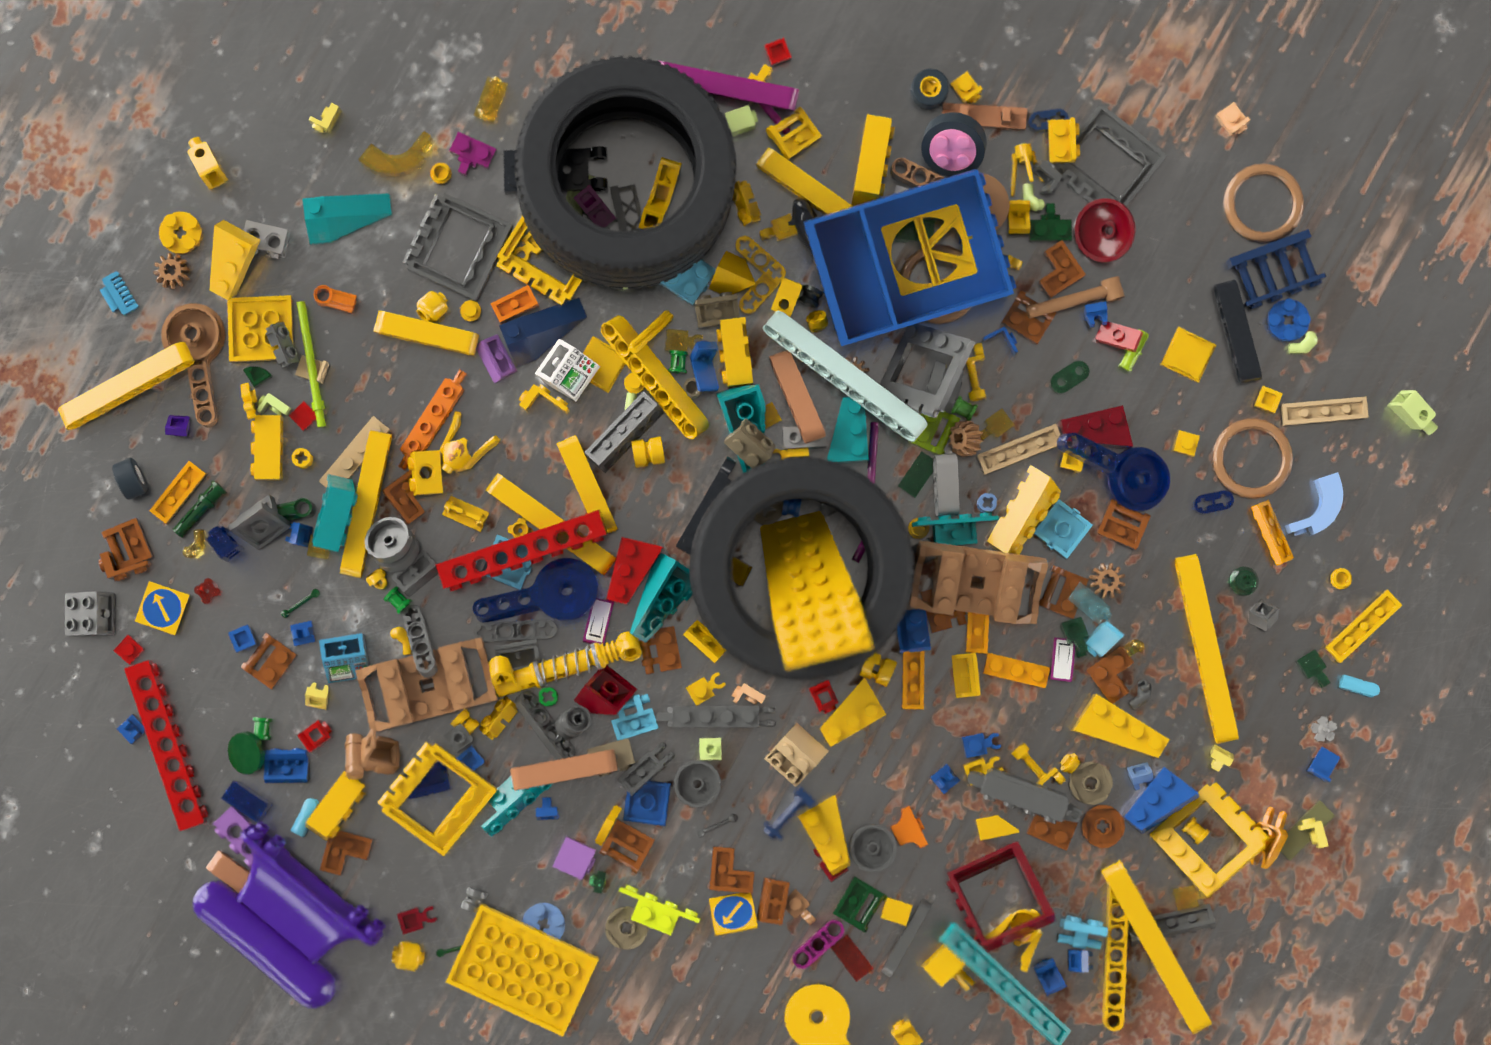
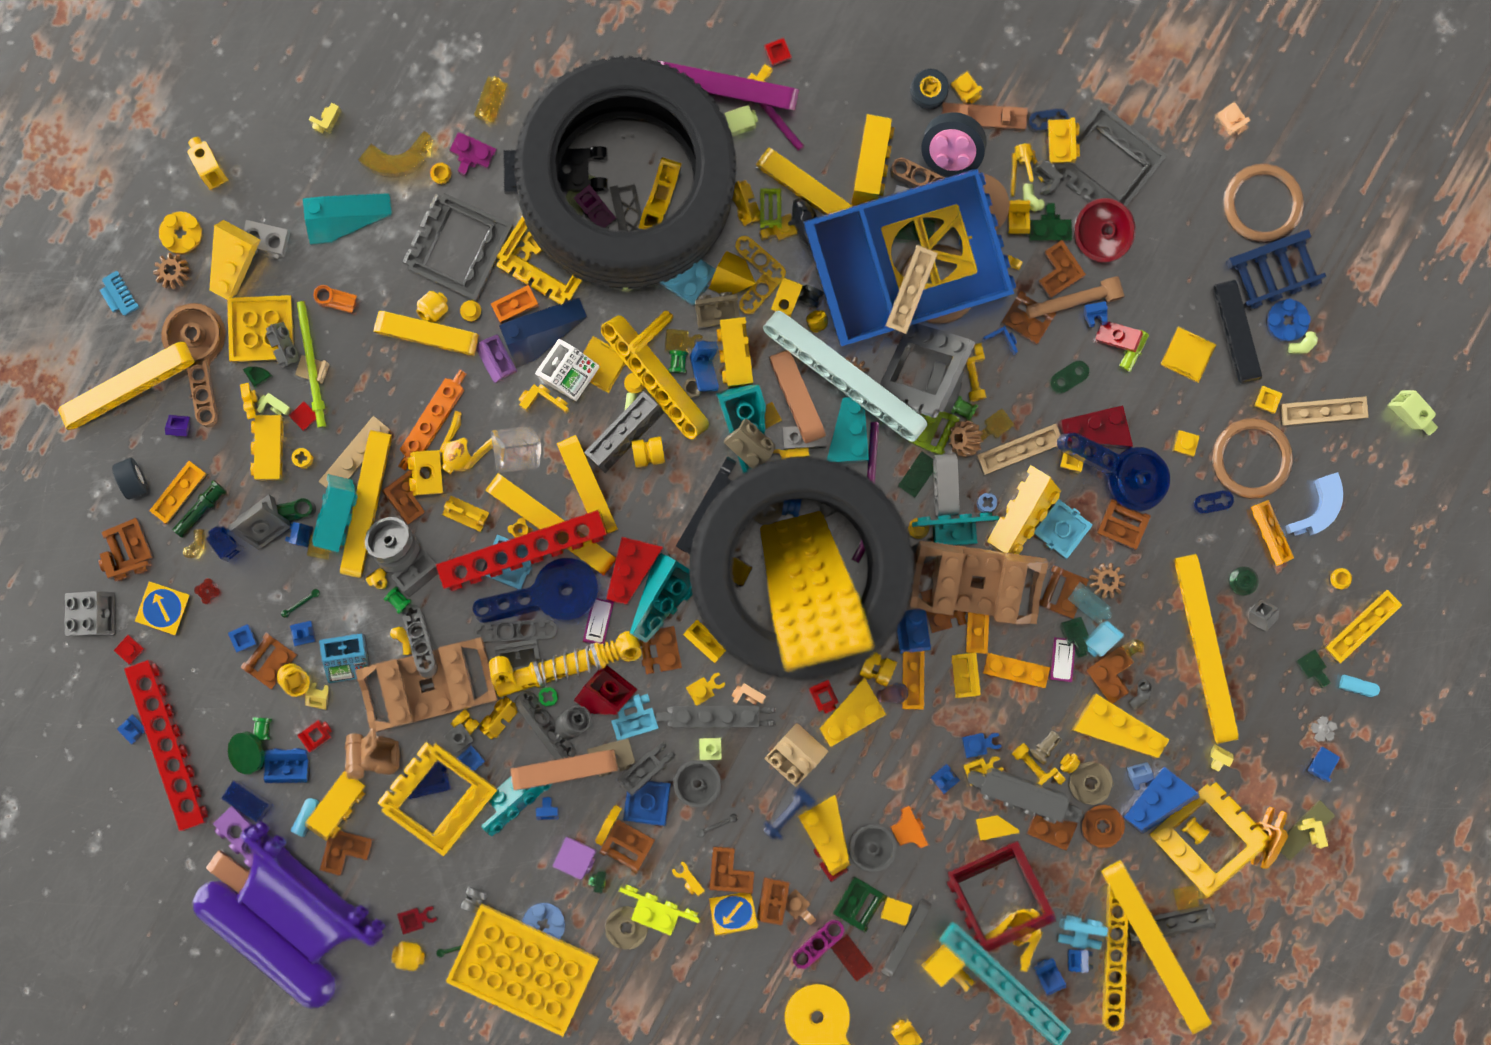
(293, 679): none -> yellow wheel
(516, 449): none -> clear slope
(692, 884): none -> yellow plate
(770, 222): none -> lime tile
(798, 138): yellow plate -> none
(893, 694): none -> cone
(911, 289): none -> tan plate
(1043, 750): none -> dark tan pin

